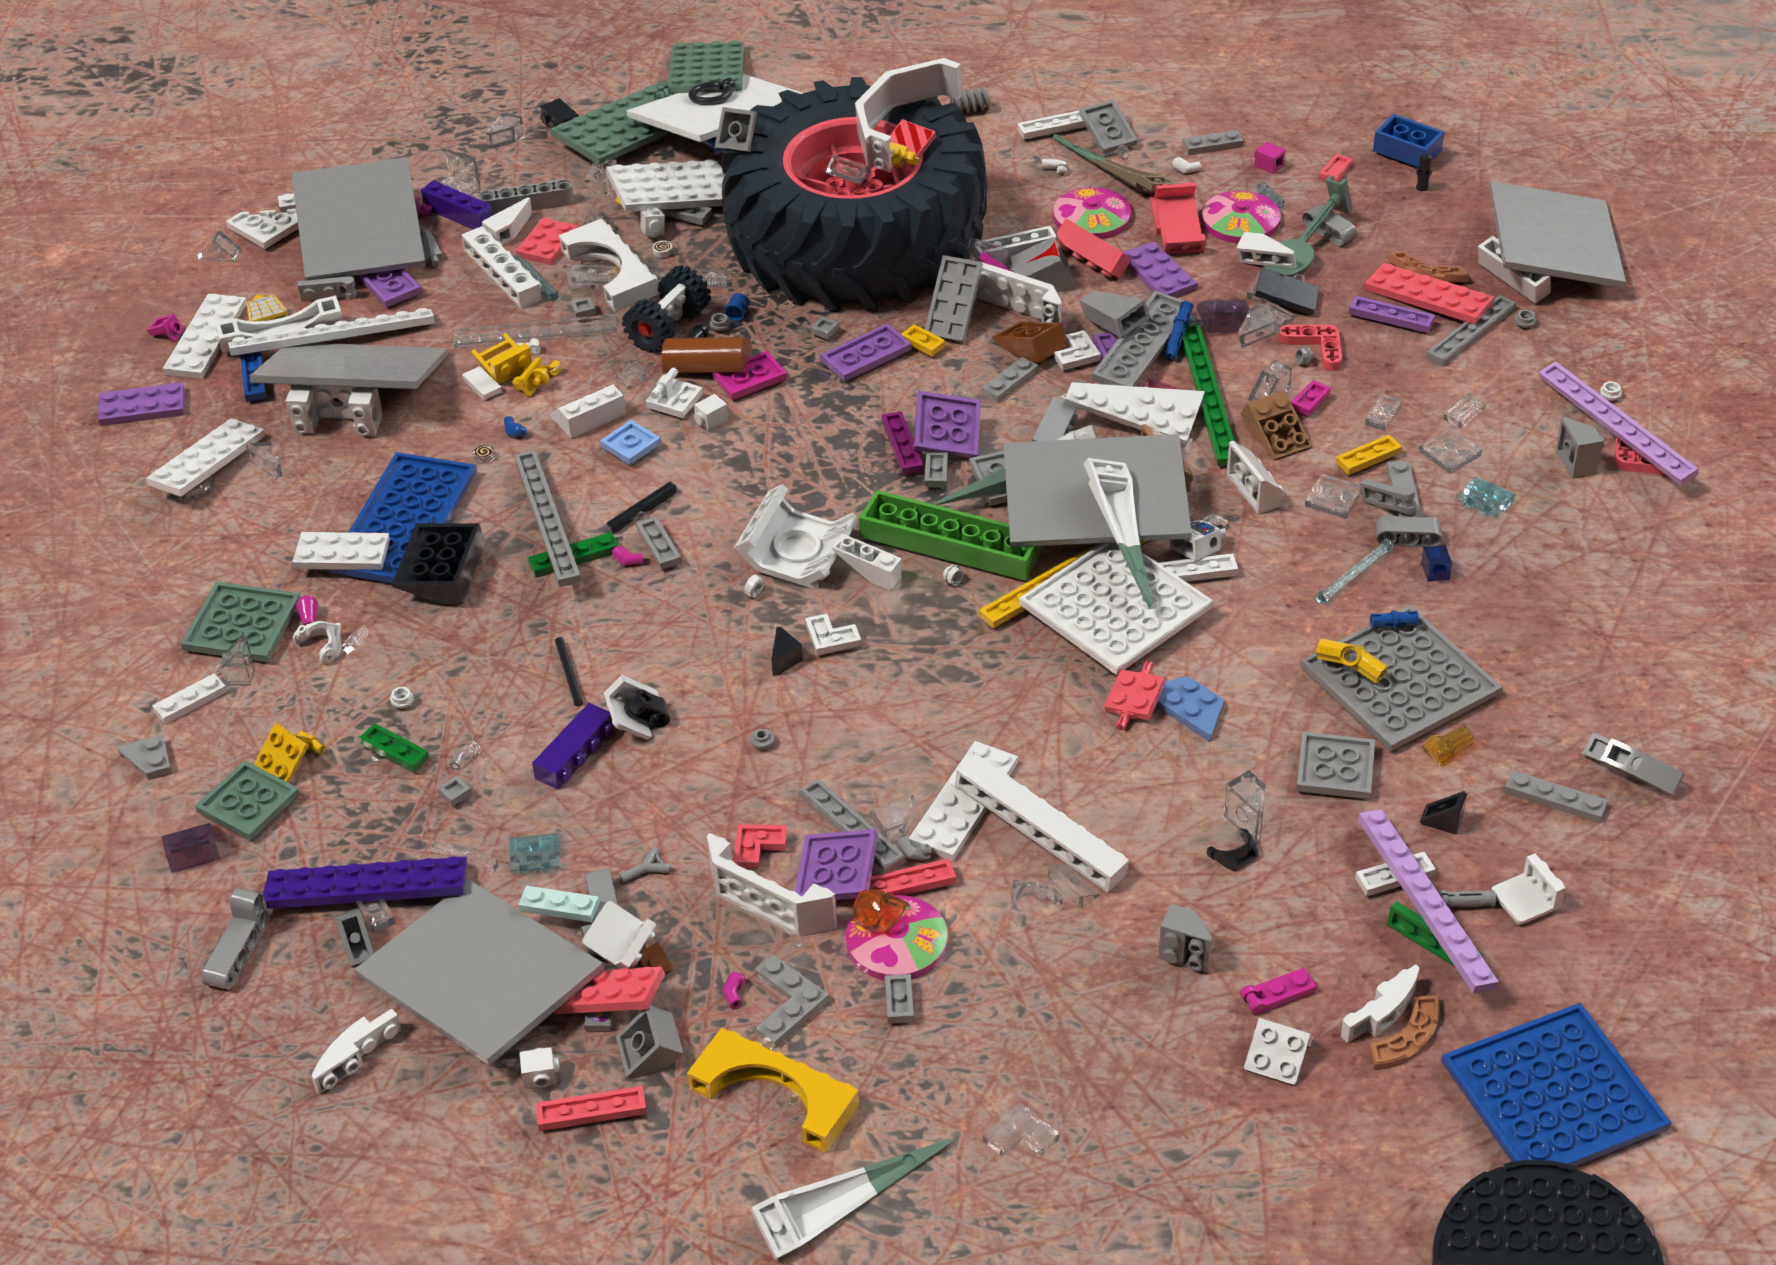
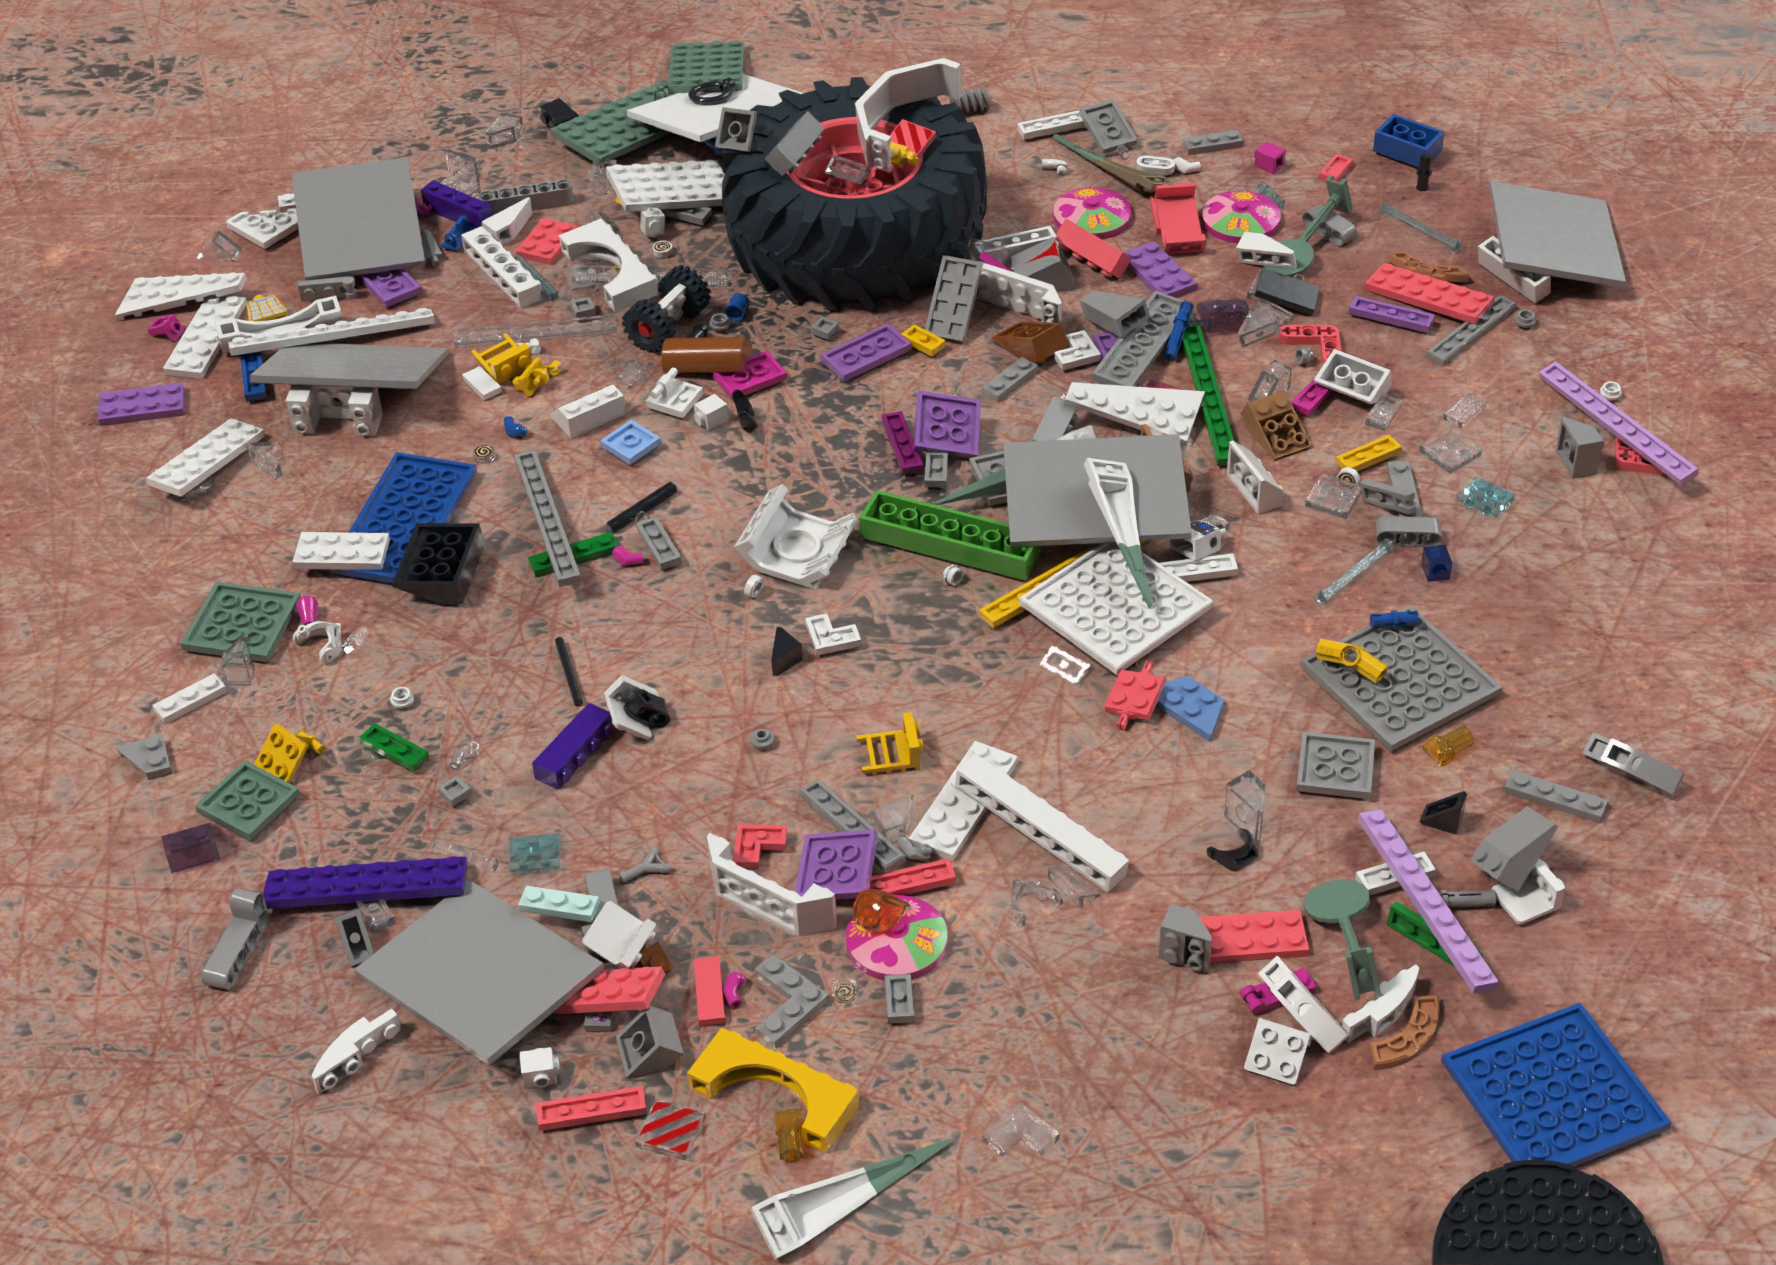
(170, 292): none -> white wing
(453, 239): none -> blue hinge
(670, 1129): none -> clear tile
(709, 991): none -> coral tile
(745, 410): none -> black helmet
(789, 1129): none -> clear yellow piece
(795, 144): none -> light grey brick
(844, 990): none -> clear tile
(872, 563): white slope -> none
(906, 743): none -> yellow plate
(1066, 666): none -> clear slope
(1156, 165): none -> white plate
(1256, 936): none -> coral plate
(1303, 1005): none -> white slope
(1338, 903): none -> sand green piece
(1349, 474): none -> tile
(1354, 377): none -> white slope
(1454, 244): none -> clear light blue bar
(1515, 847): none -> light grey slope

